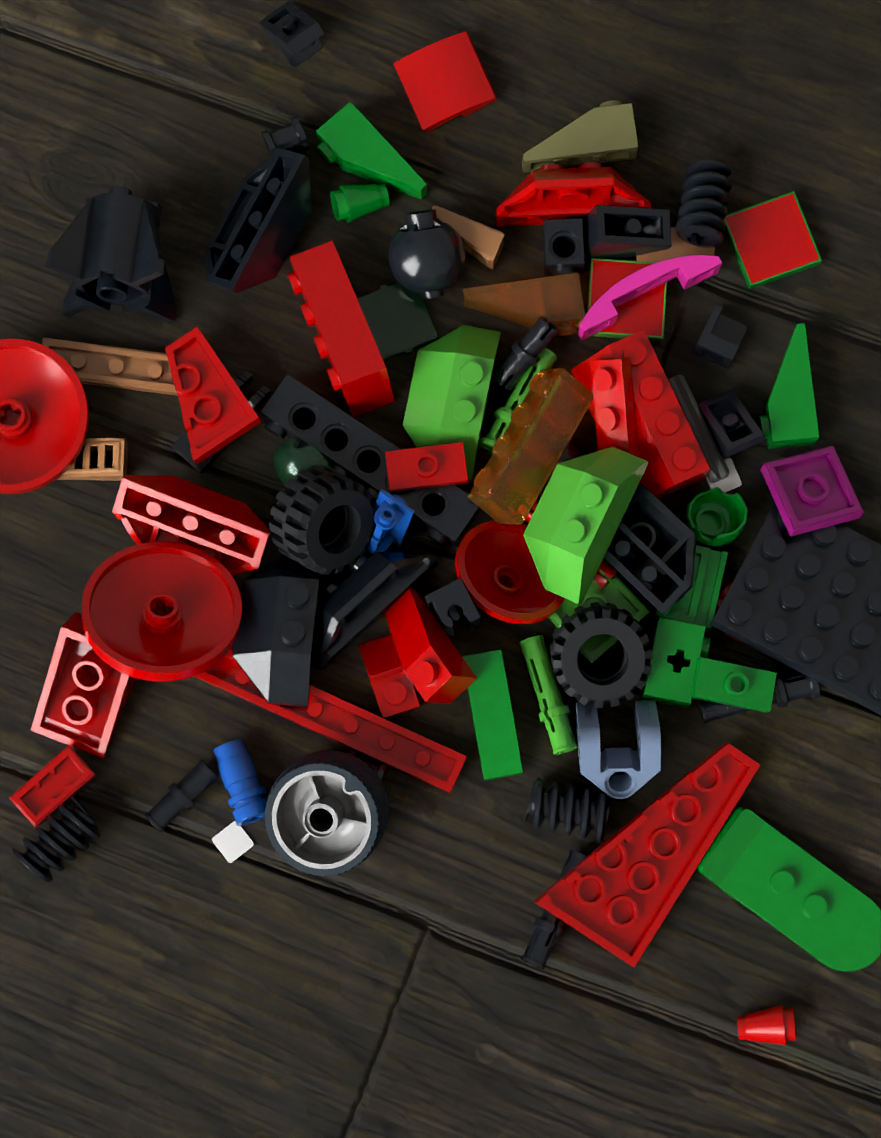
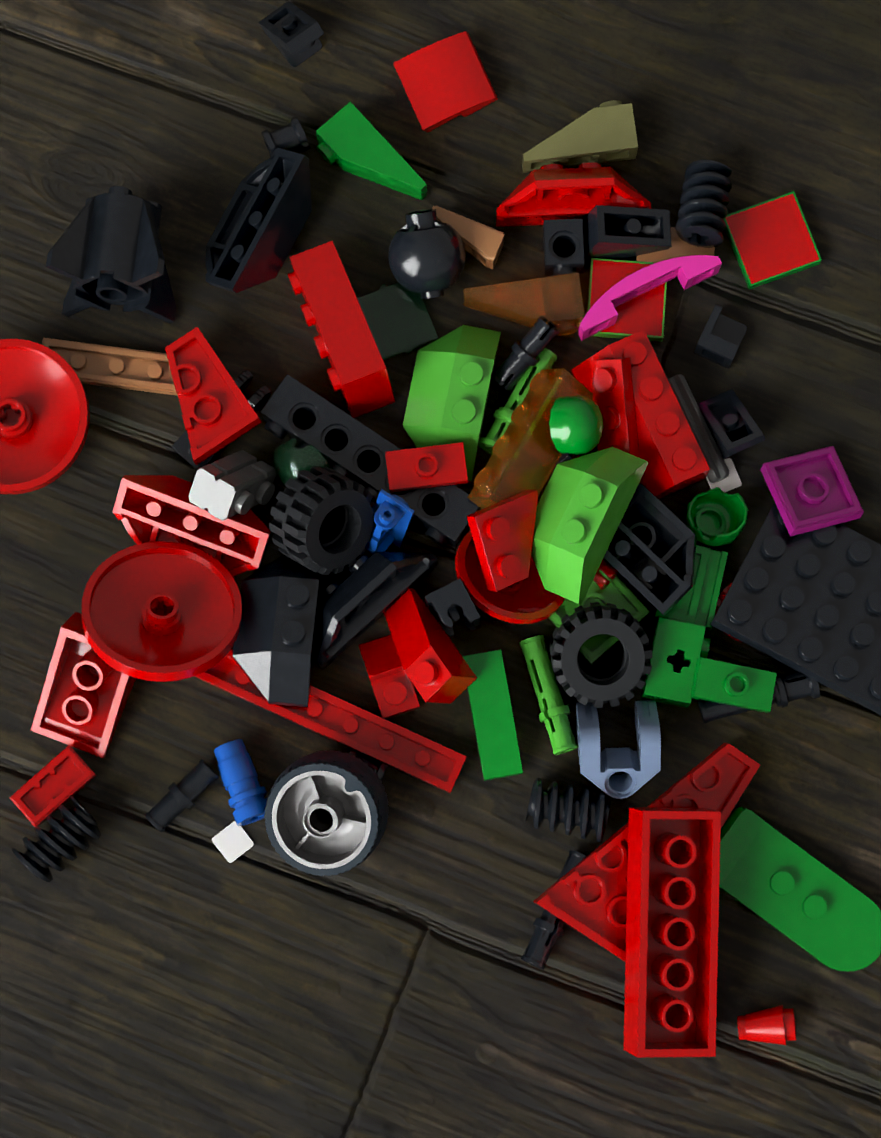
(119, 466): medium nougat slope -> none
(232, 485): none -> dark grey brick
(358, 200): green cone -> none
(505, 538): none -> red wing
(575, 424): none -> green hair
(672, 932): none -> red brick
(791, 408): green slope -> none

